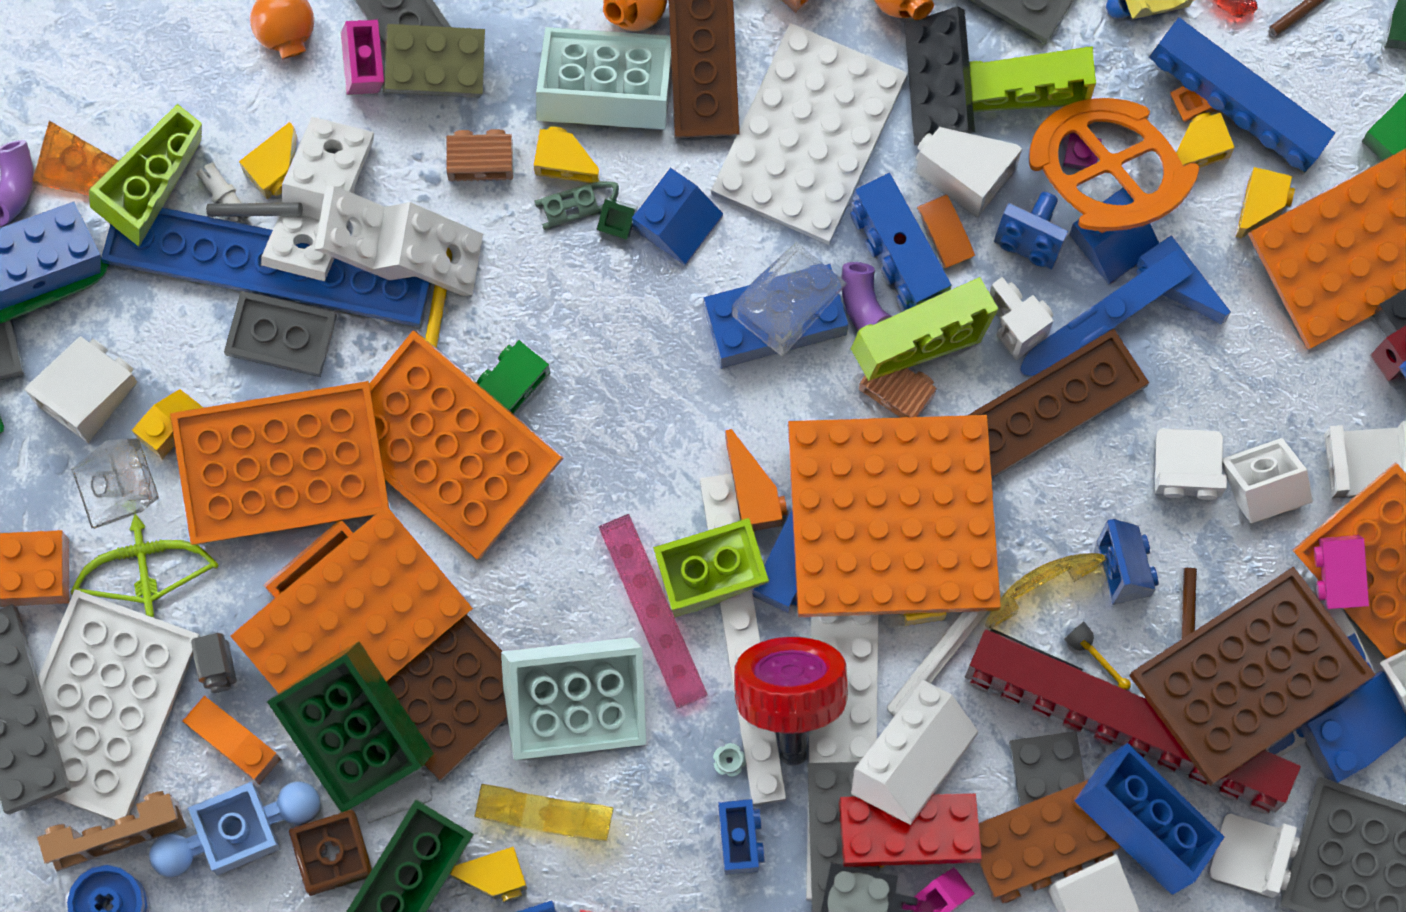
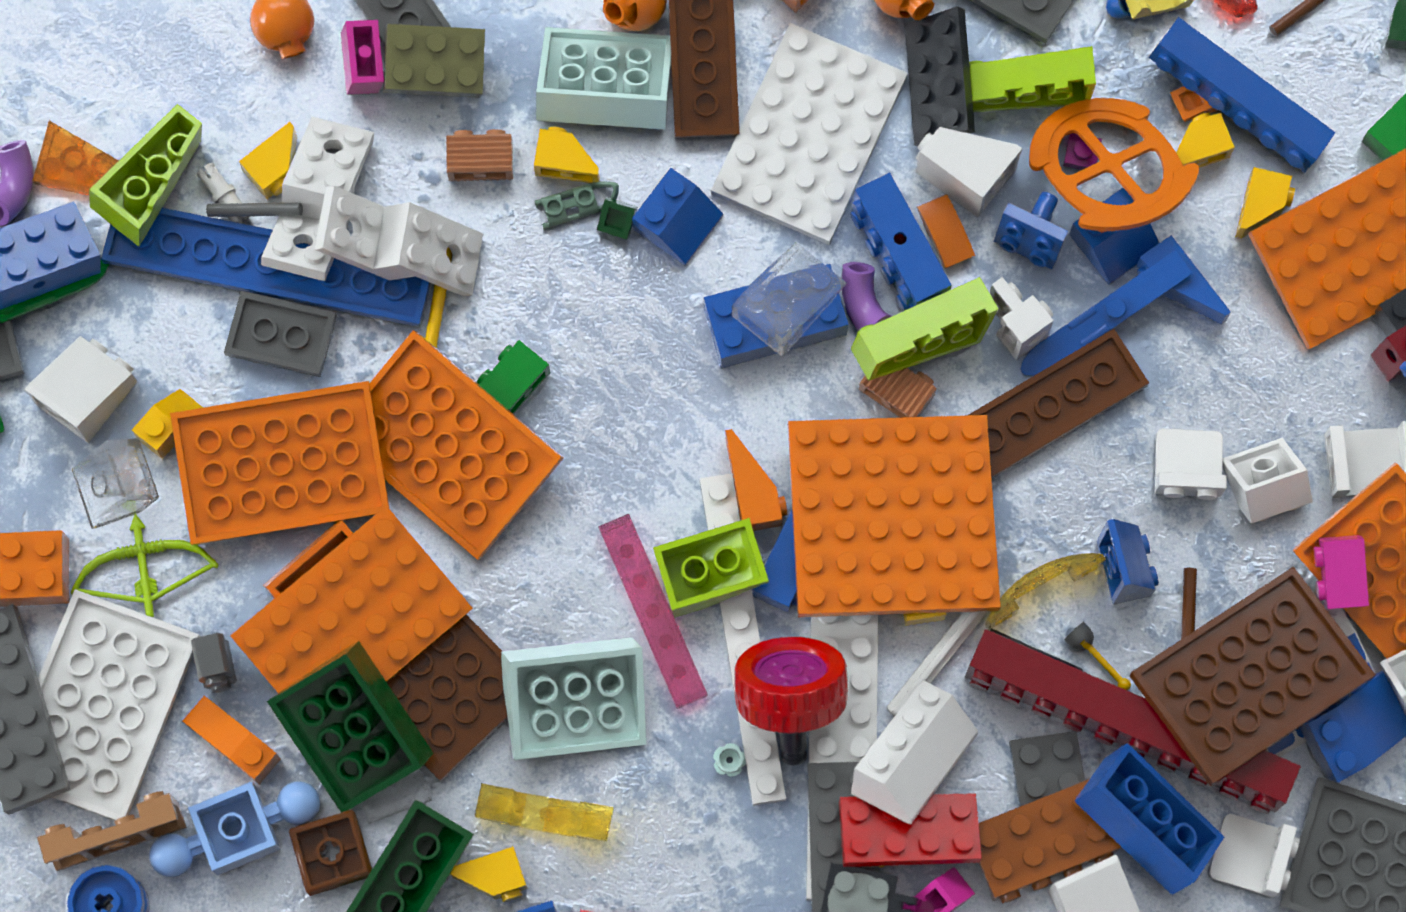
(738, 837): blue brick -> none

